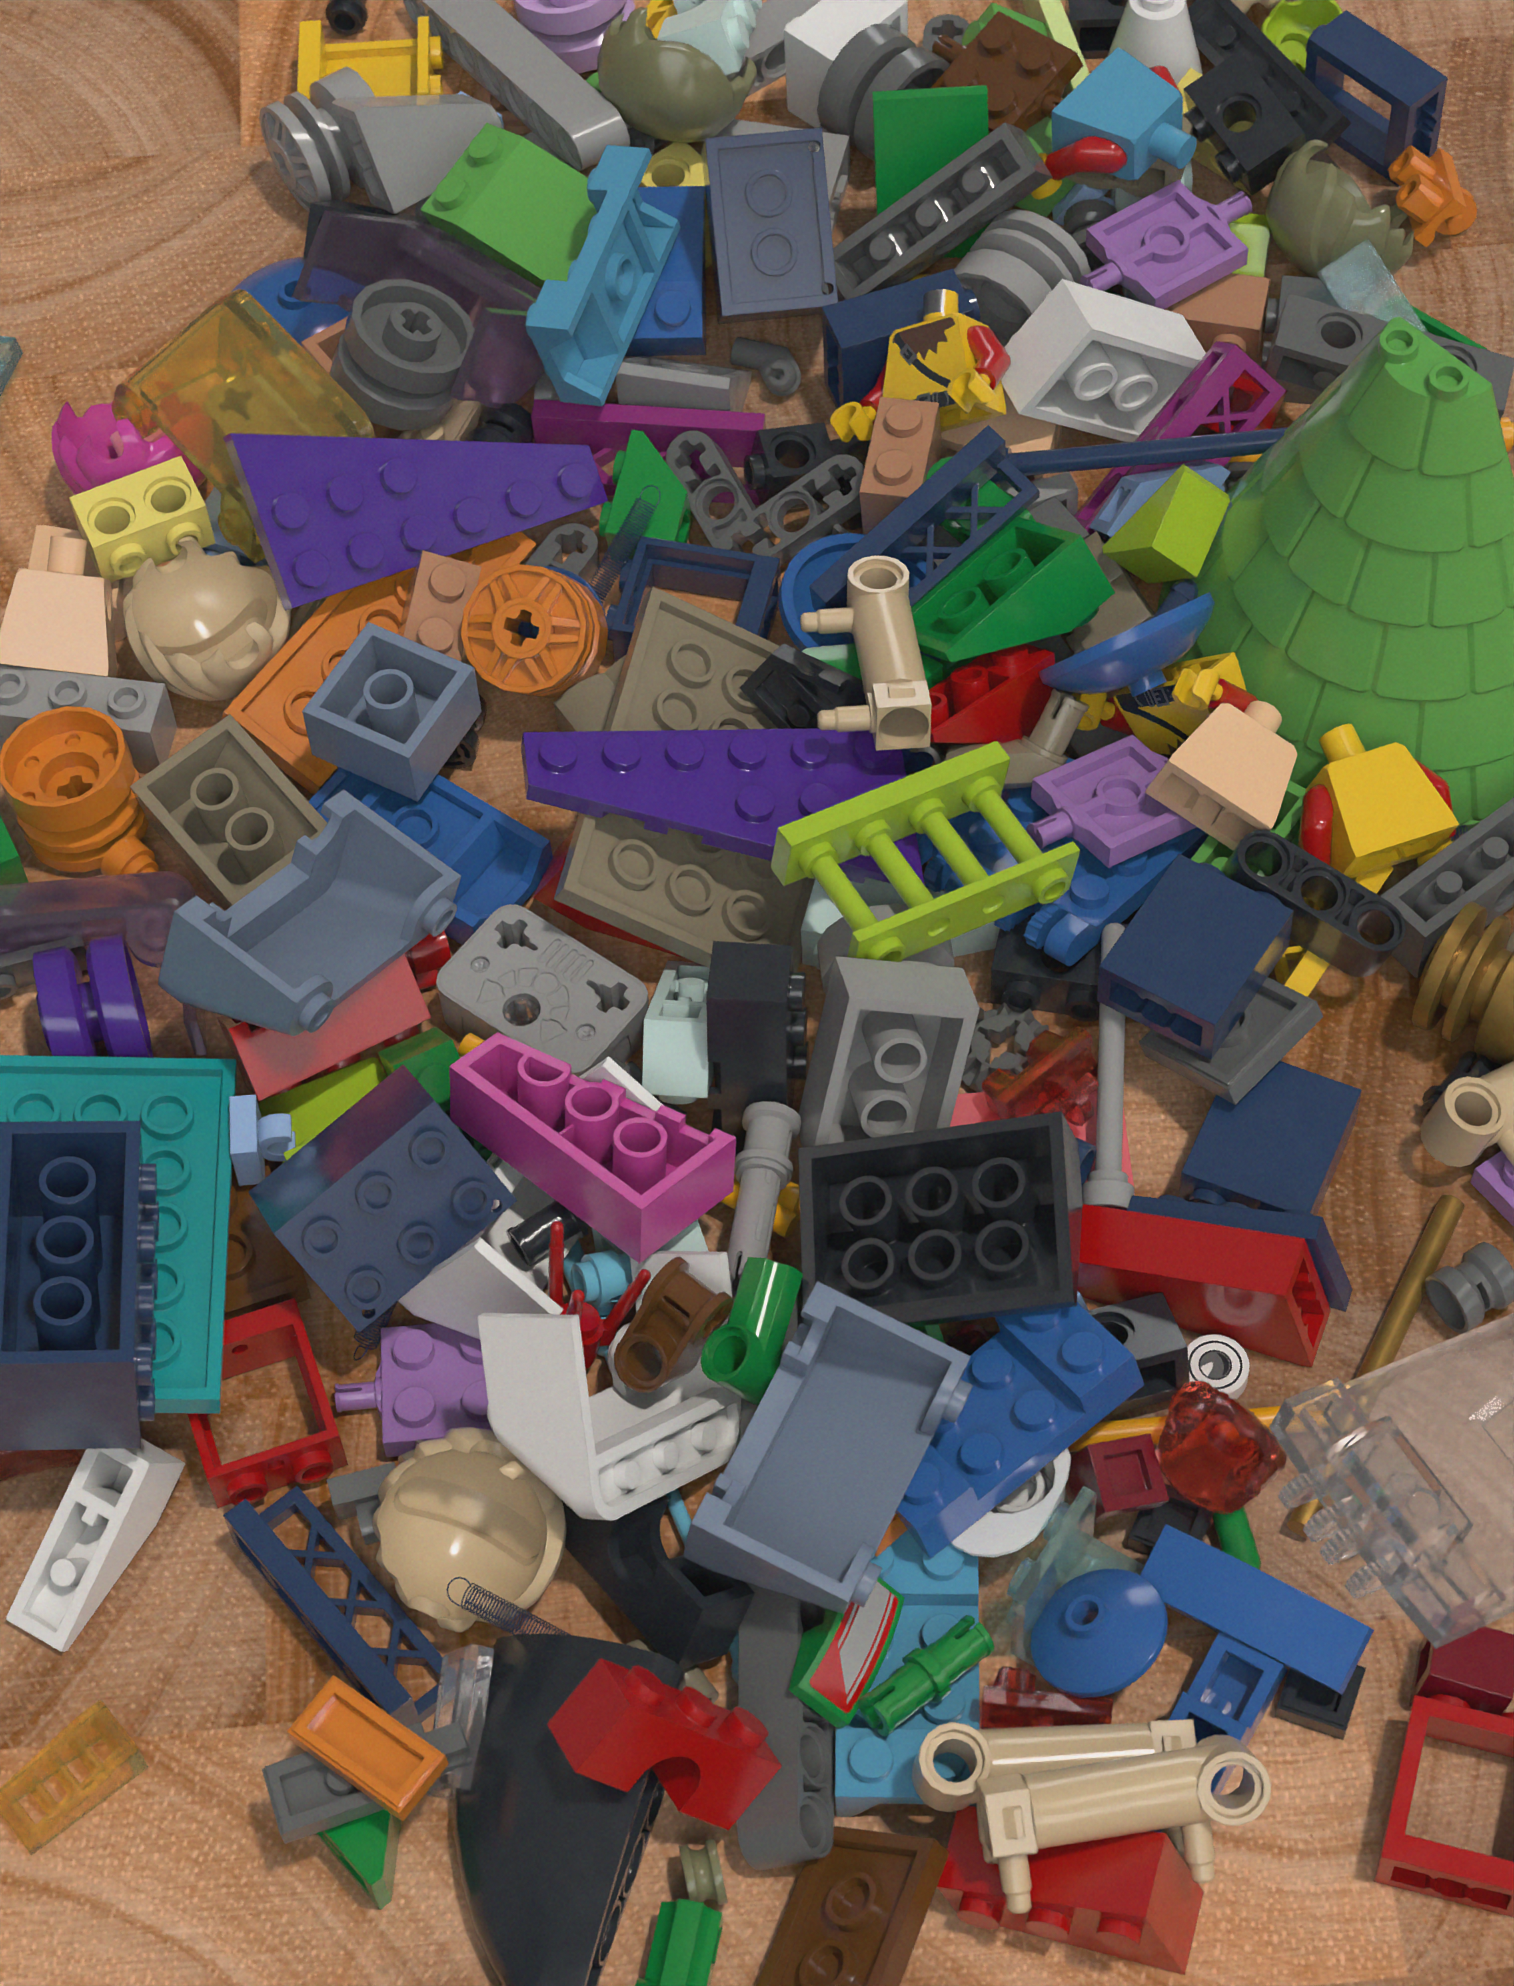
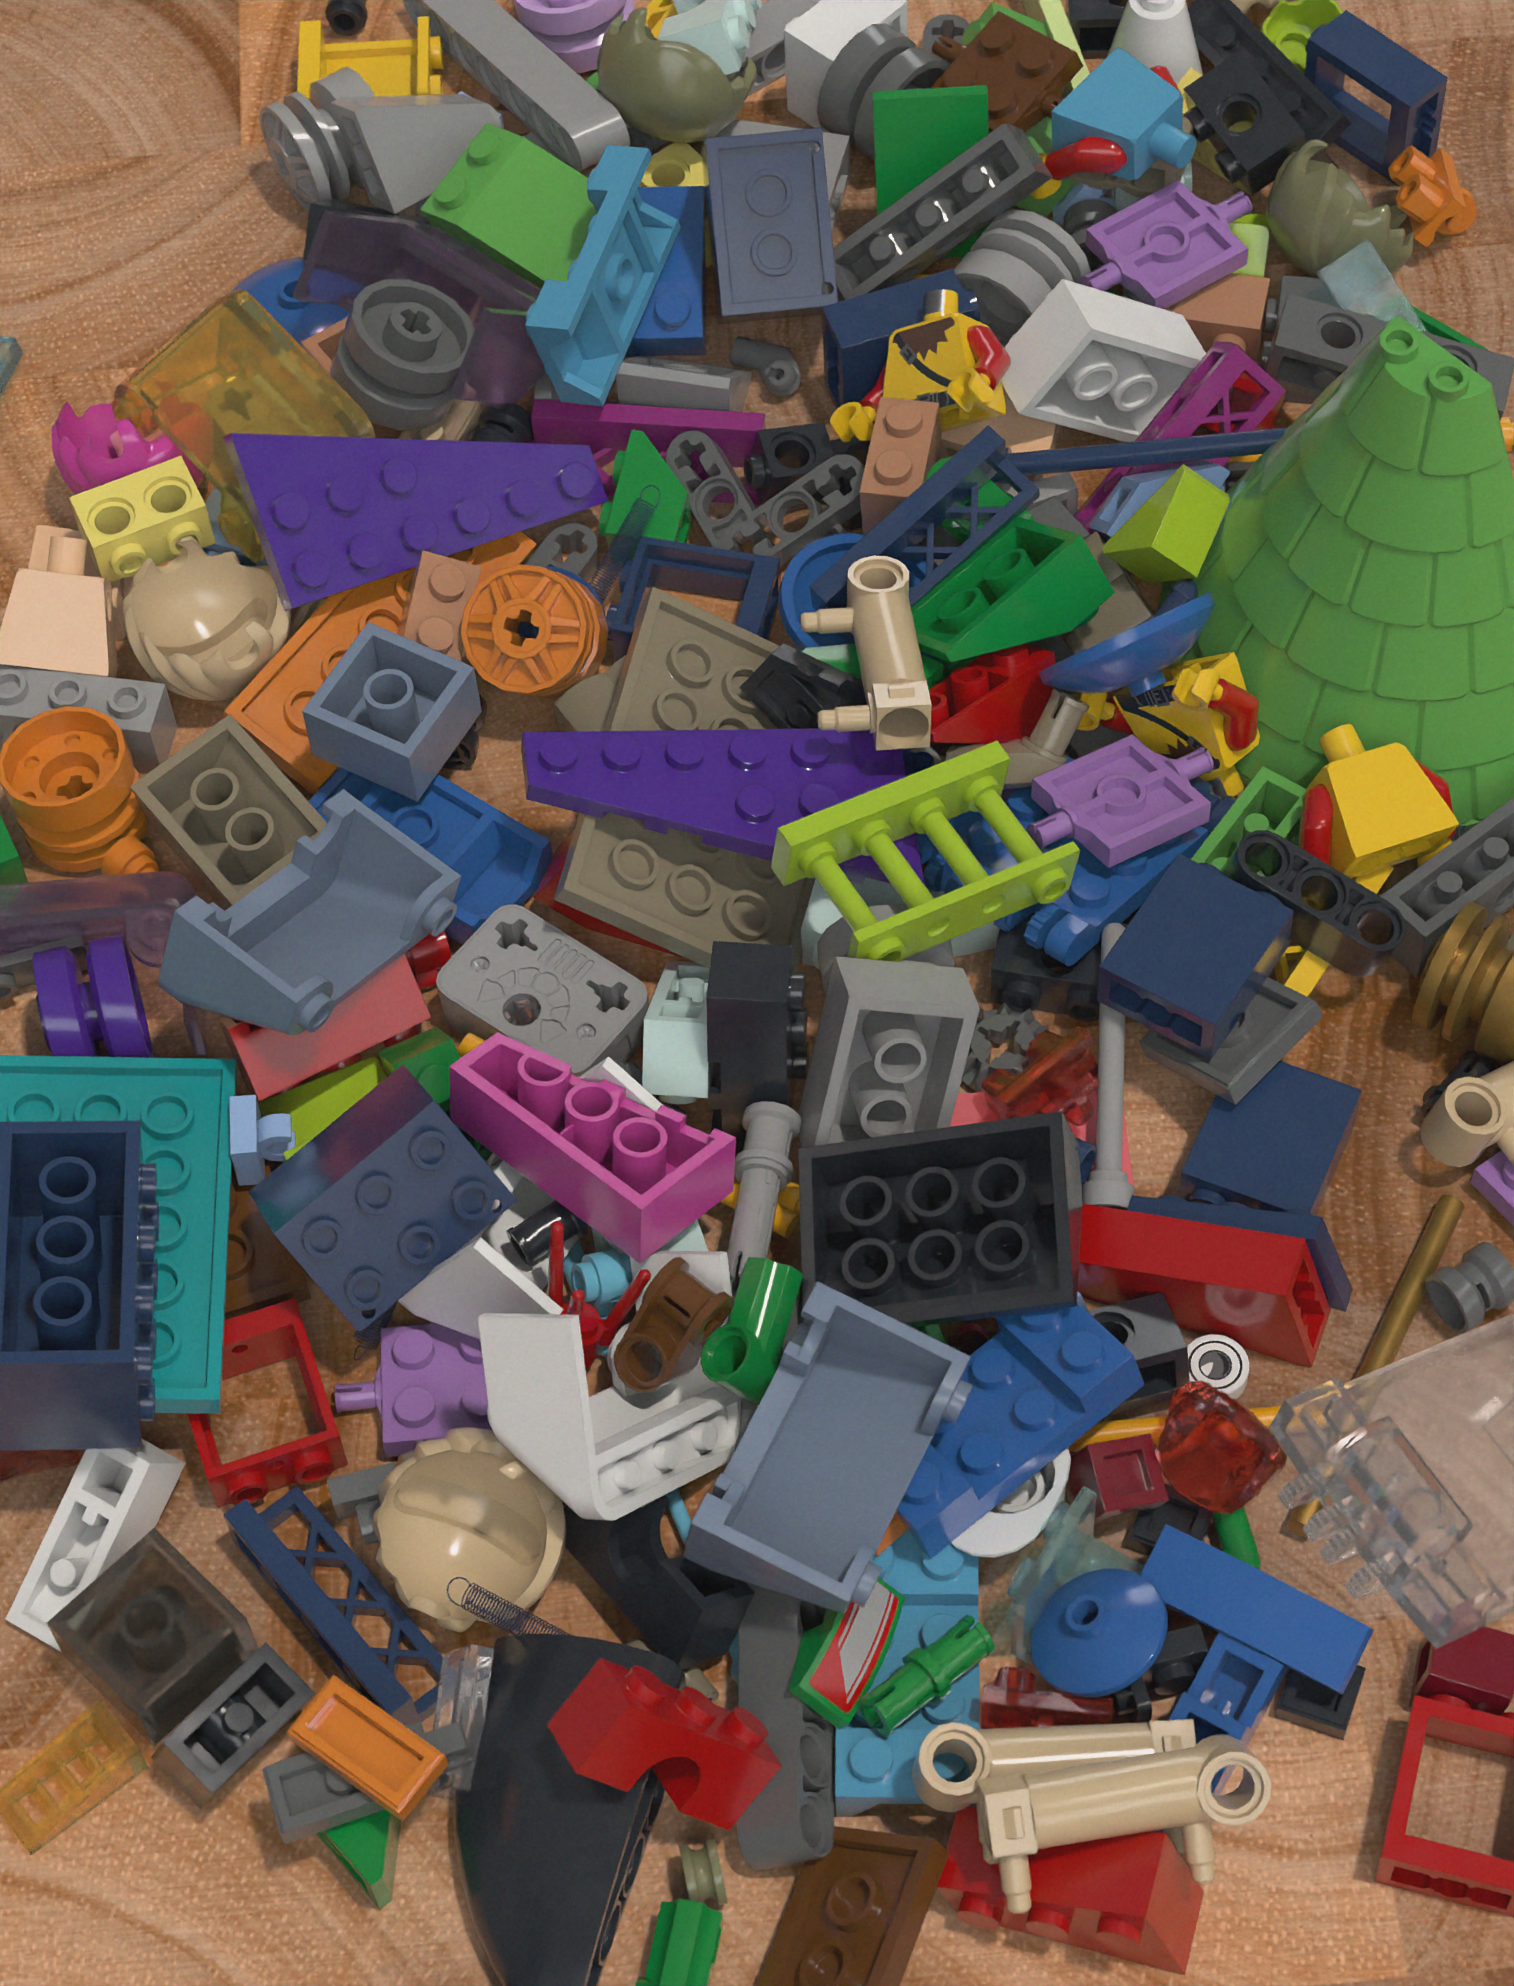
(153, 1636): none -> clear smoke brick
(232, 1725): none -> black brick
(1170, 1673): none -> black bracket
(1229, 773): light nougat torso -> none

